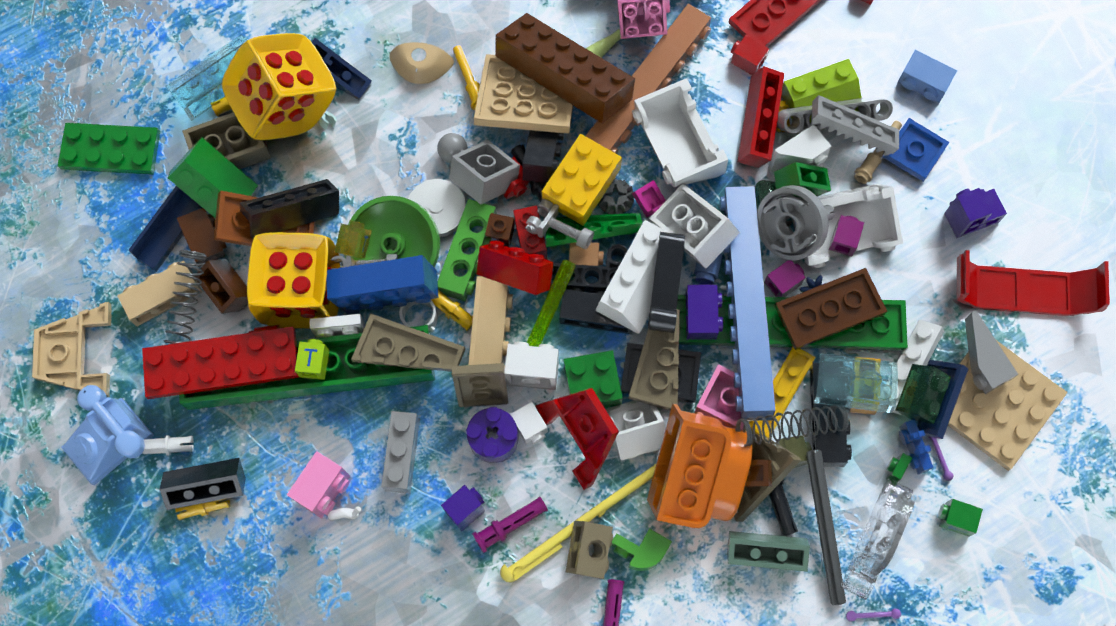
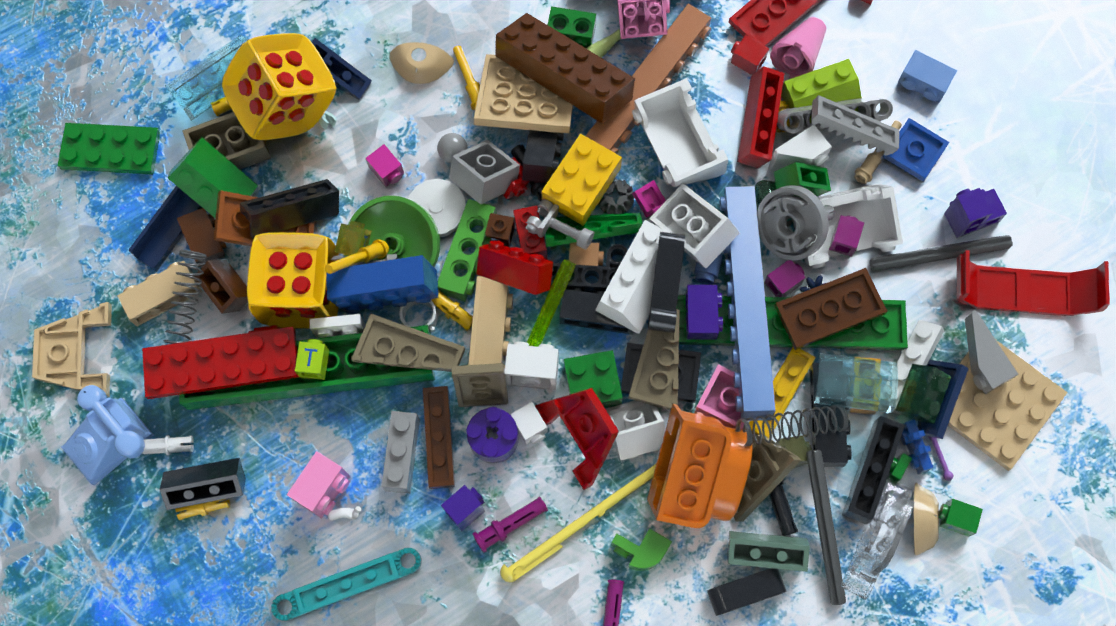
(346, 584): none -> teal plate
(377, 249): none -> yellow pin
(385, 166): none -> dark pink brick
(438, 437): none -> reddish brown gear
(573, 22): none -> green brick
(579, 560): dark tan brick -> none
(746, 591): none -> black beam
(760, 474): reddish brown bracket -> none
(800, 48): none -> bright pink cone
(852, 616): medium lavender hinge -> none
(873, 470): none -> black brick
(925, 523): none -> tan piece
(940, 253): none -> dark grey axle

